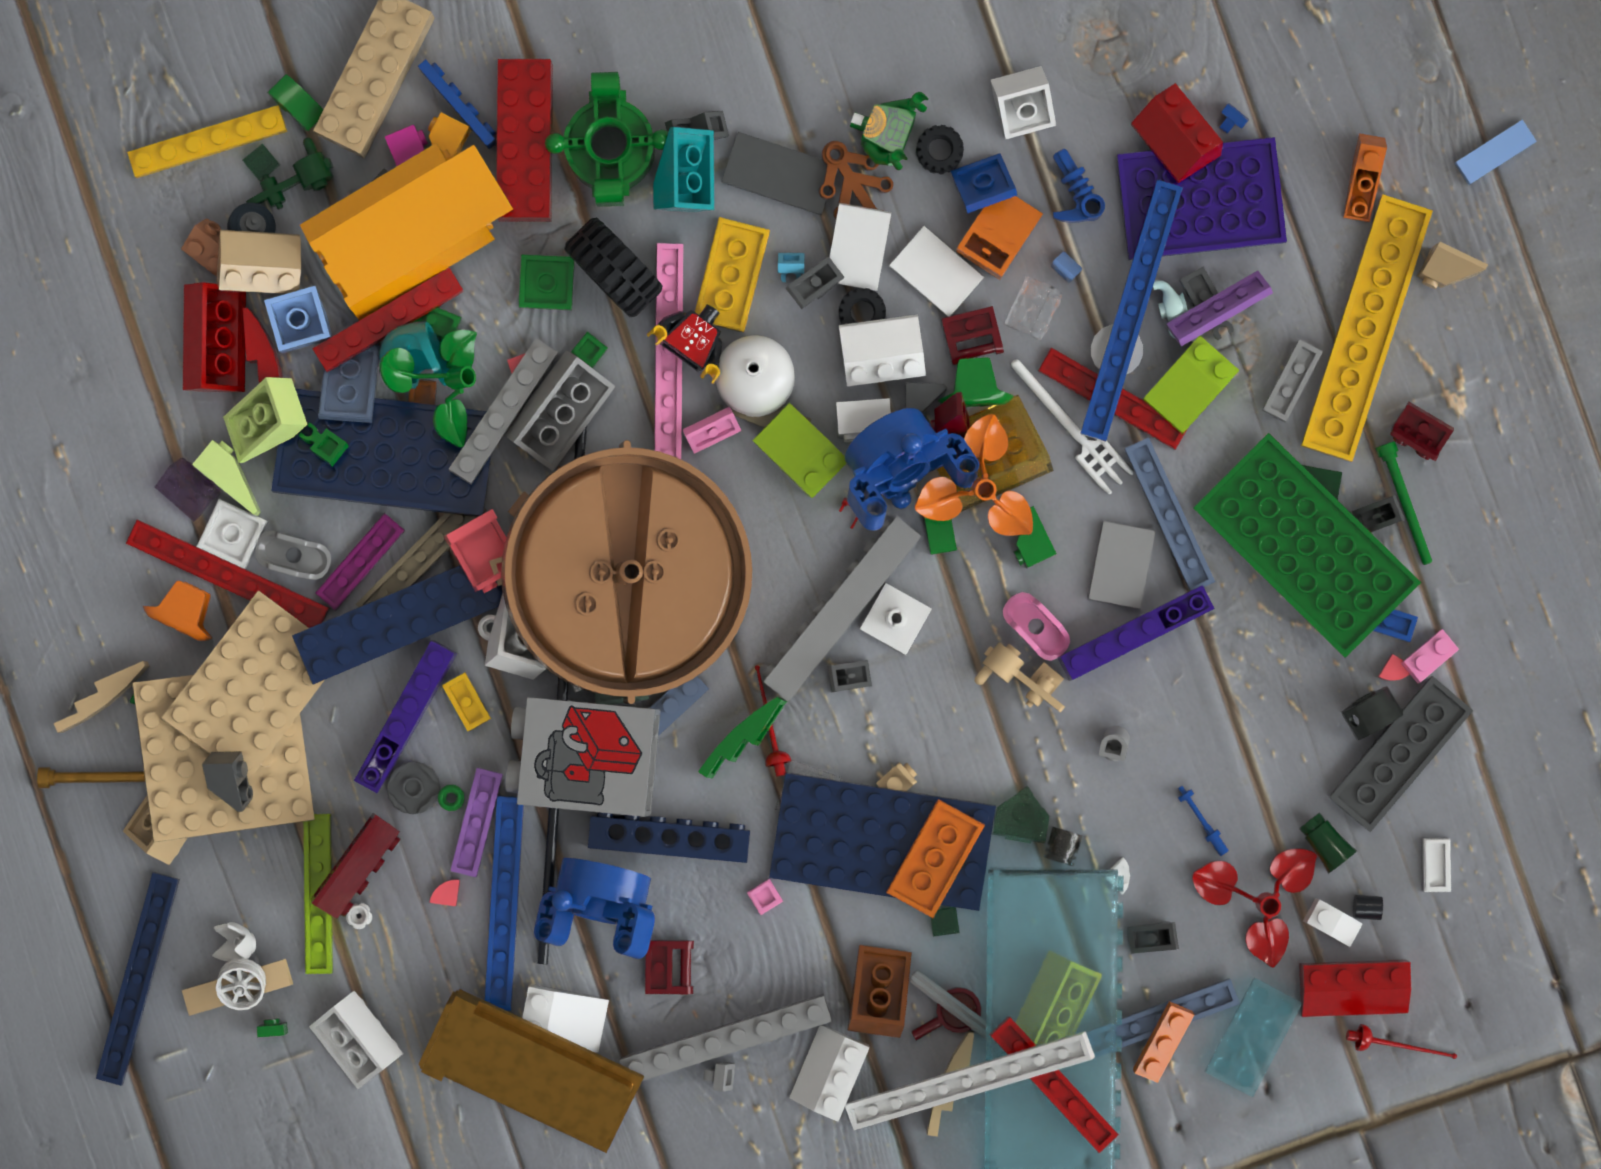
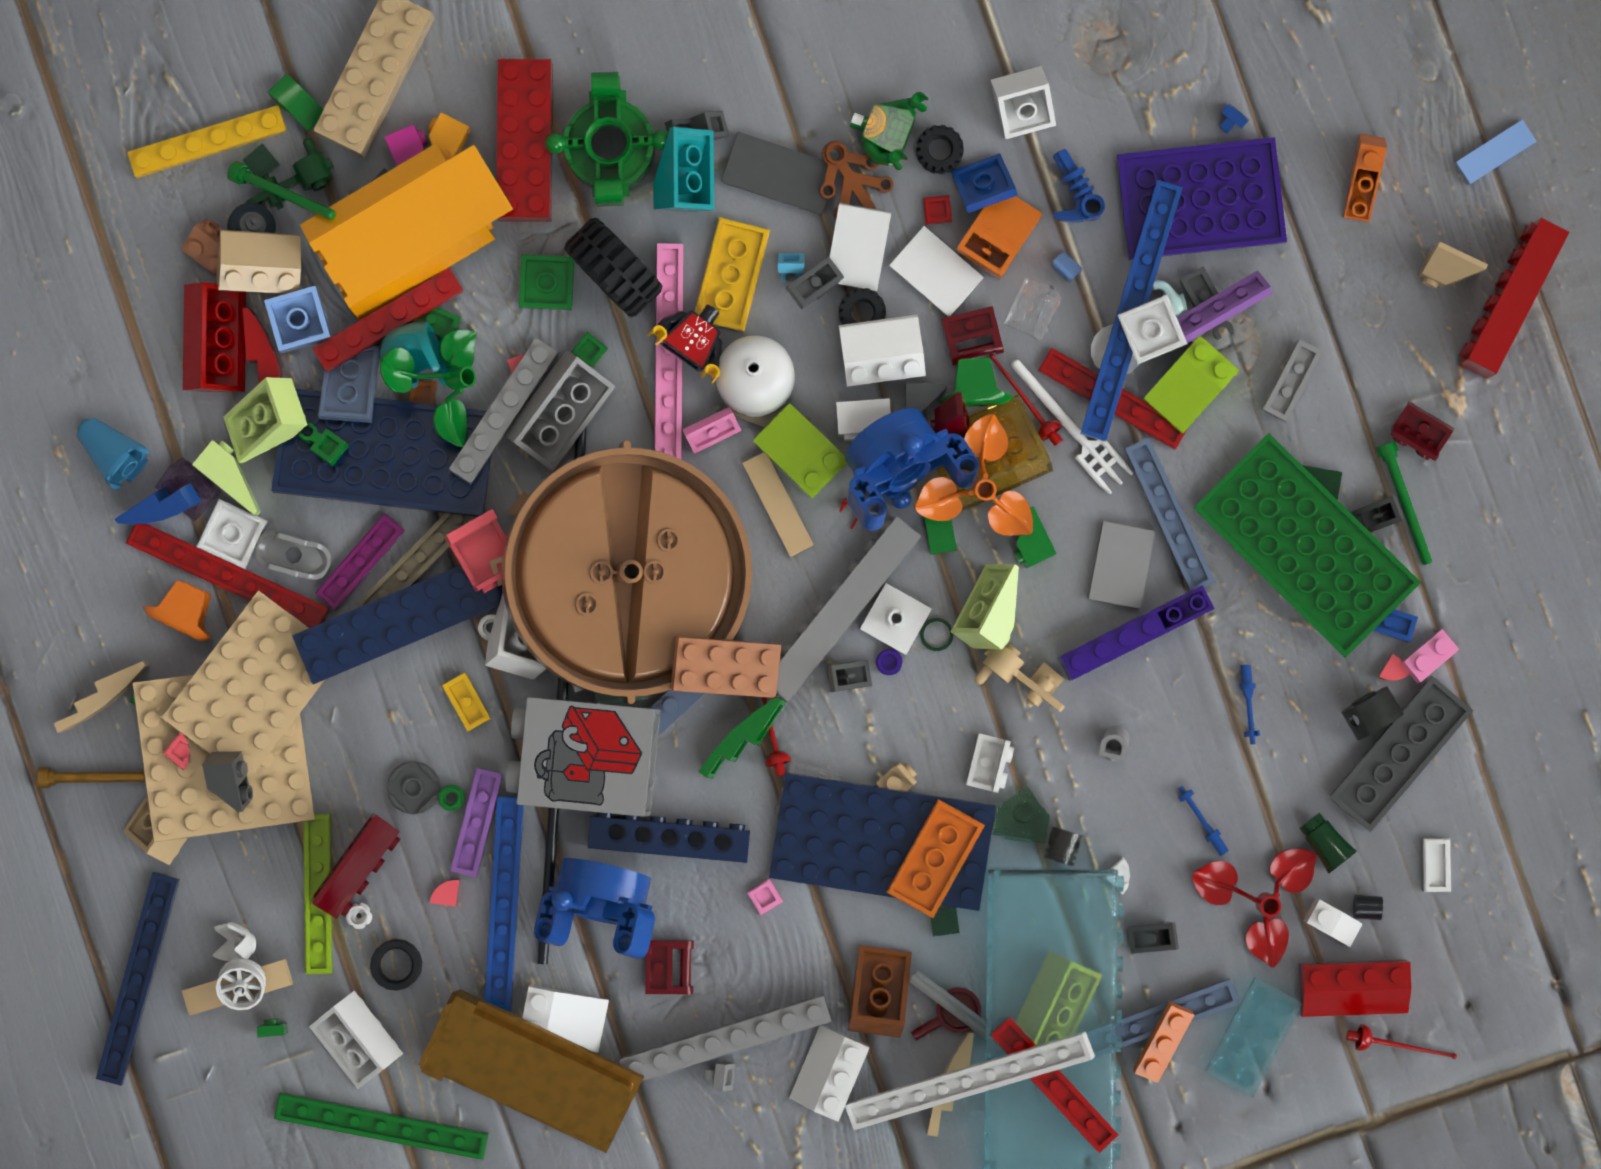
(112, 452): none -> dark azure cone
(160, 506): none -> blue slope
(178, 751): none -> coral tile
(241, 174): none -> green piece
(376, 970): none -> black tyre
(381, 1125): none -> green tile
(405, 715): dark purple slope -> none
(451, 95): blue plate -> none
(725, 667): none -> nougat plate
(778, 504): none -> tan tile
(889, 662): none -> dark purple tile
(922, 634): none -> dark green piece
(937, 210): none -> red tile
(989, 763): none -> white bracket
(990, 608): none -> yellowish green slope
(1049, 428): none -> red sword
(1051, 641): bright pink piece -> none
(1152, 329): none -> white tile
(1177, 133): red slope -> none
(1247, 687): none -> blue piece
(1366, 328): yellow plate -> none
(1513, 298): none -> red brick

